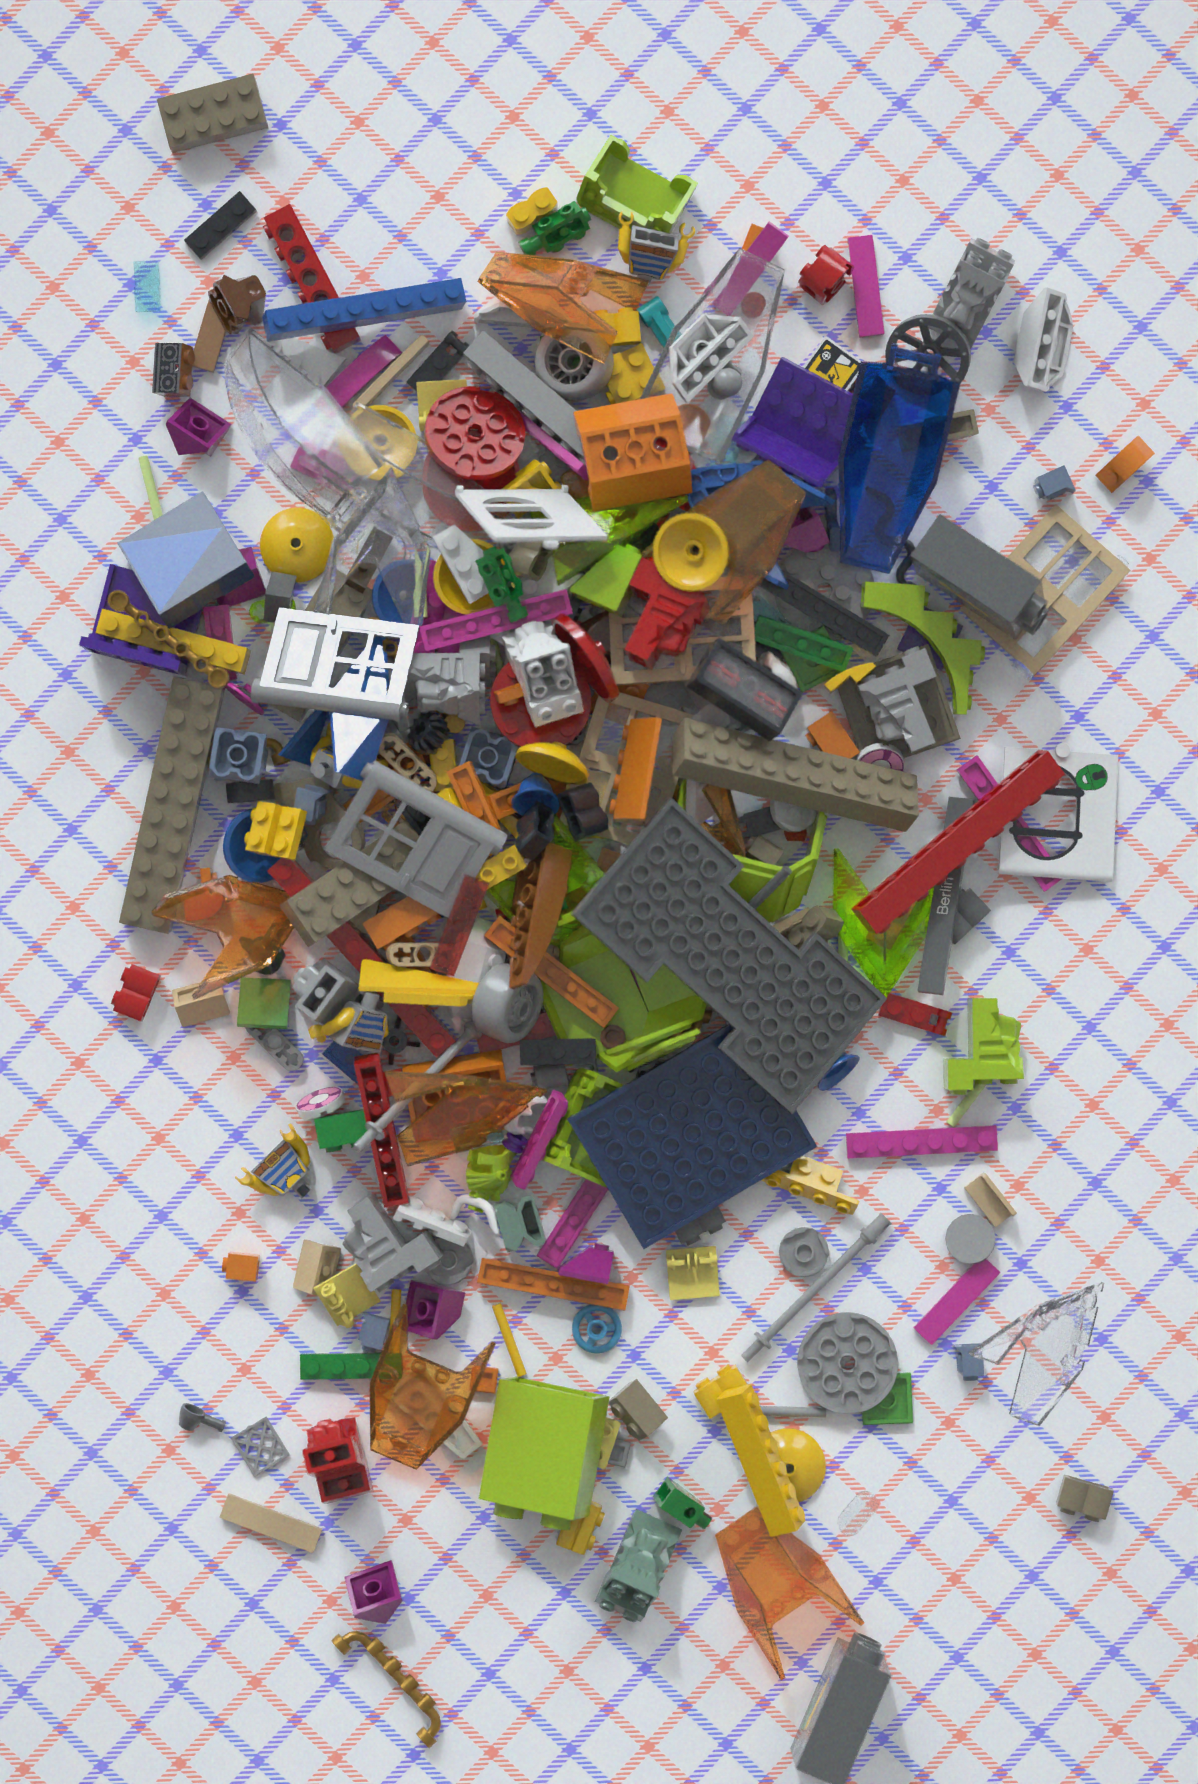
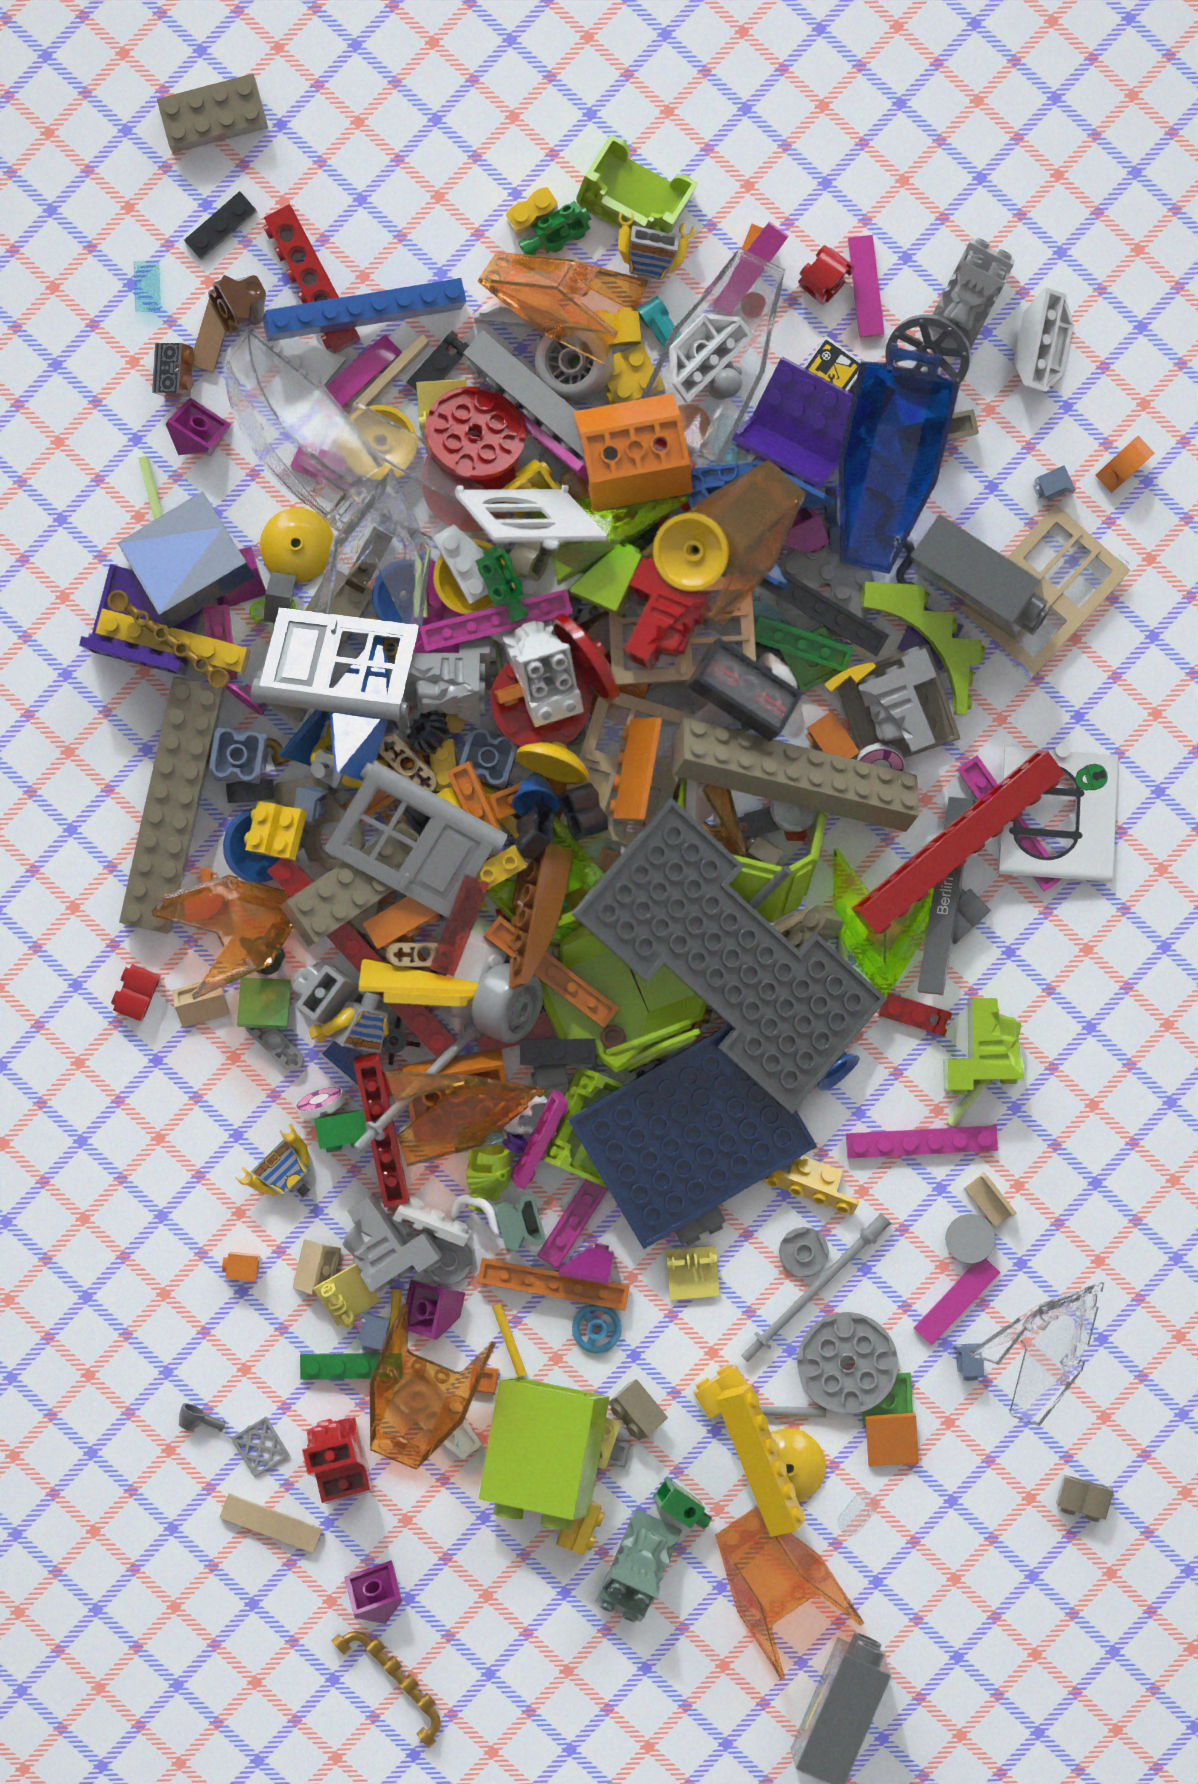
(892, 1439): none -> orange tile

